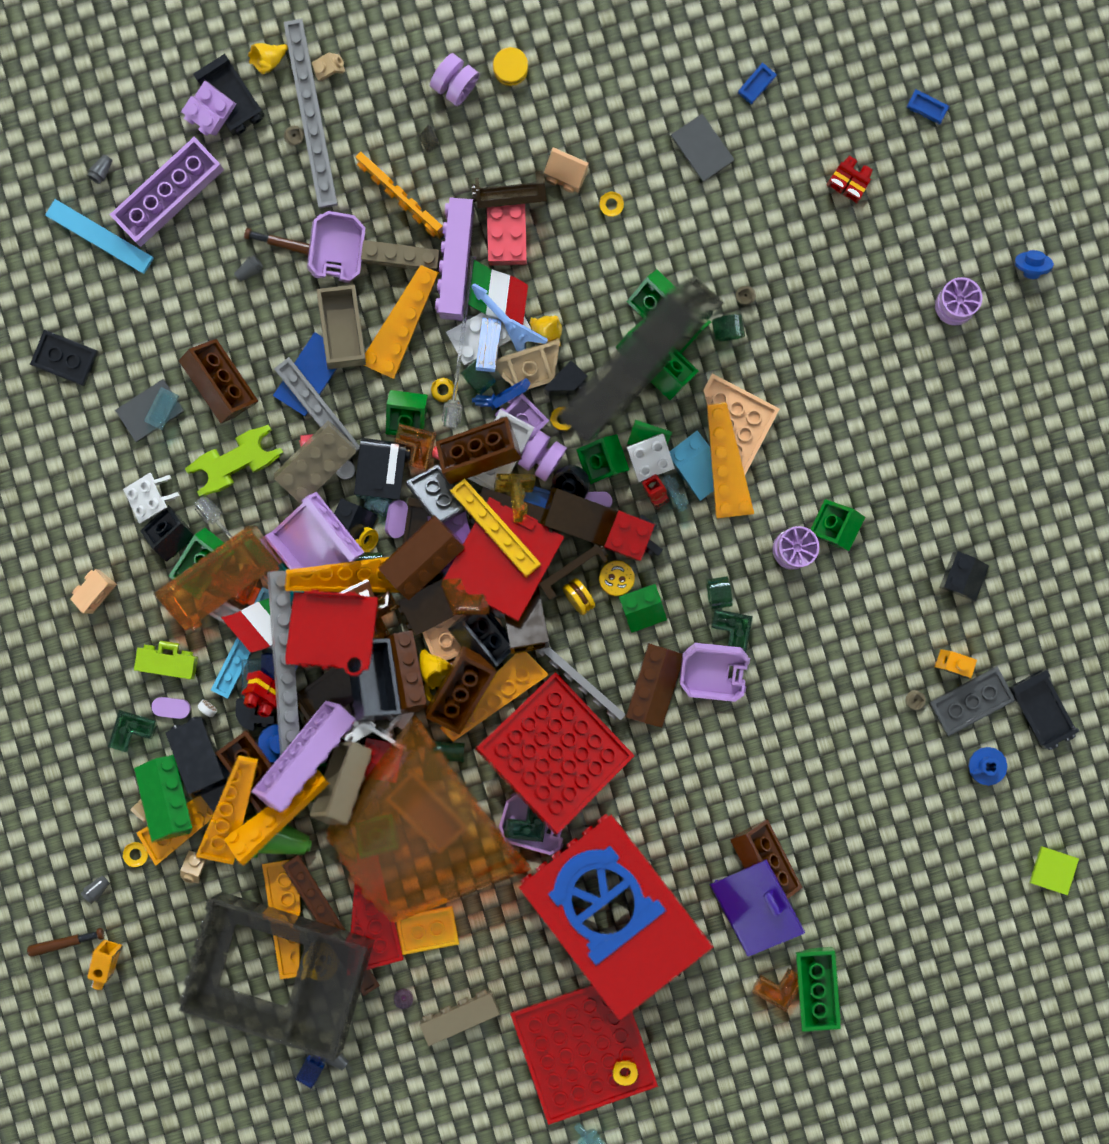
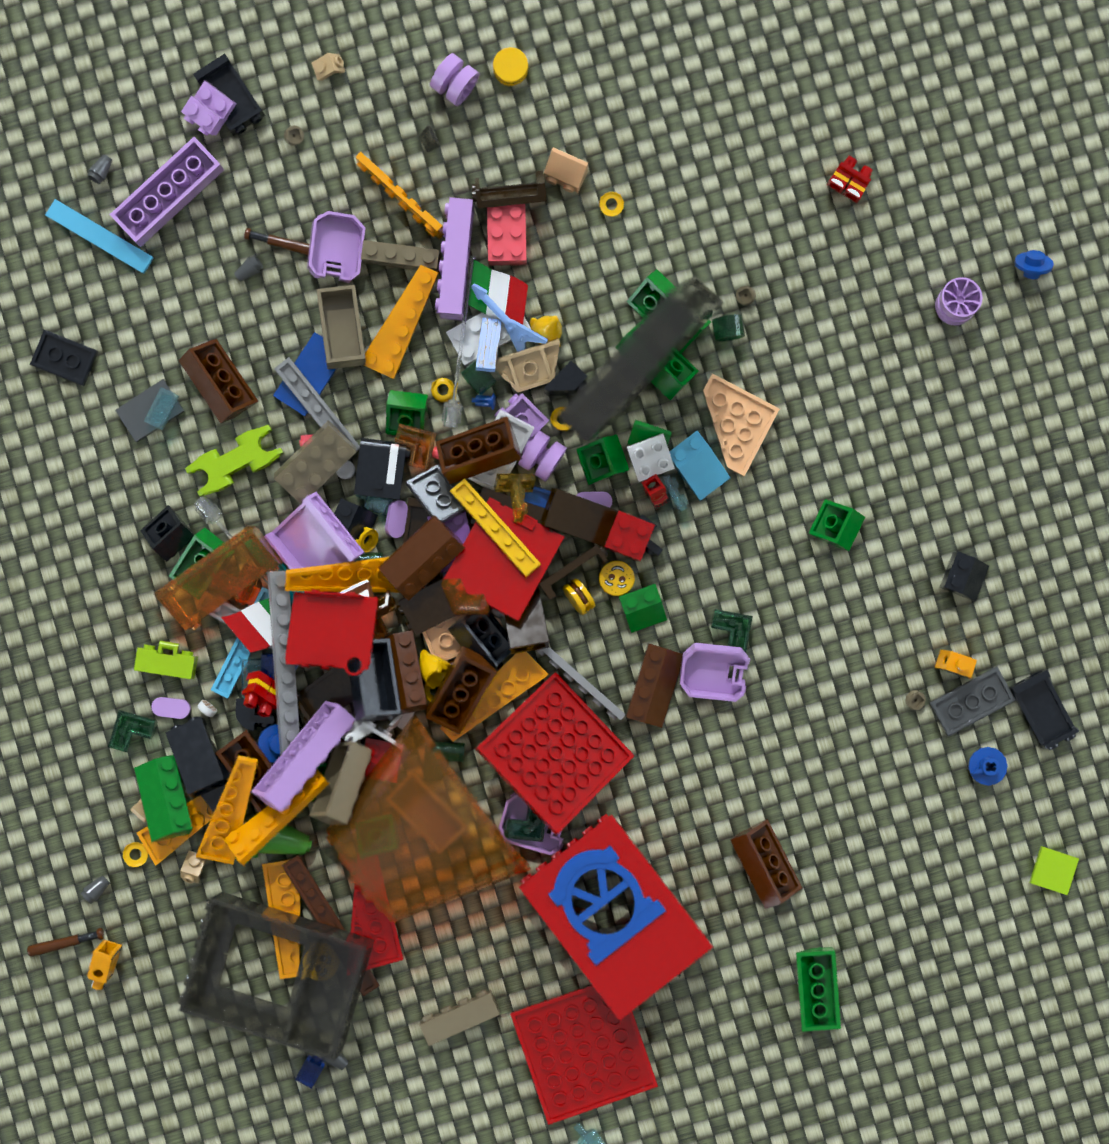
(93, 591): light nougat slope -> none
(145, 497): white plate -> none
(266, 56): yellow hat -> none
(310, 113): light grey plate -> none
(403, 998): clear purple tile -> none
(428, 931): yellow tile -> none
(511, 392): blue tile -> none
(572, 480): black cylinder -> none
(625, 1080): yellow piece -> none
(702, 148): dark grey tile -> none
(719, 592): clear green piece -> none
(728, 476): light orange wing -> none
(757, 83): blue tile -> none
(757, 908): dark purple container -> none
(778, 995): clear orange brick -> none
(795, 548): lavender wheel -> none
(927, 107): blue tile -> none

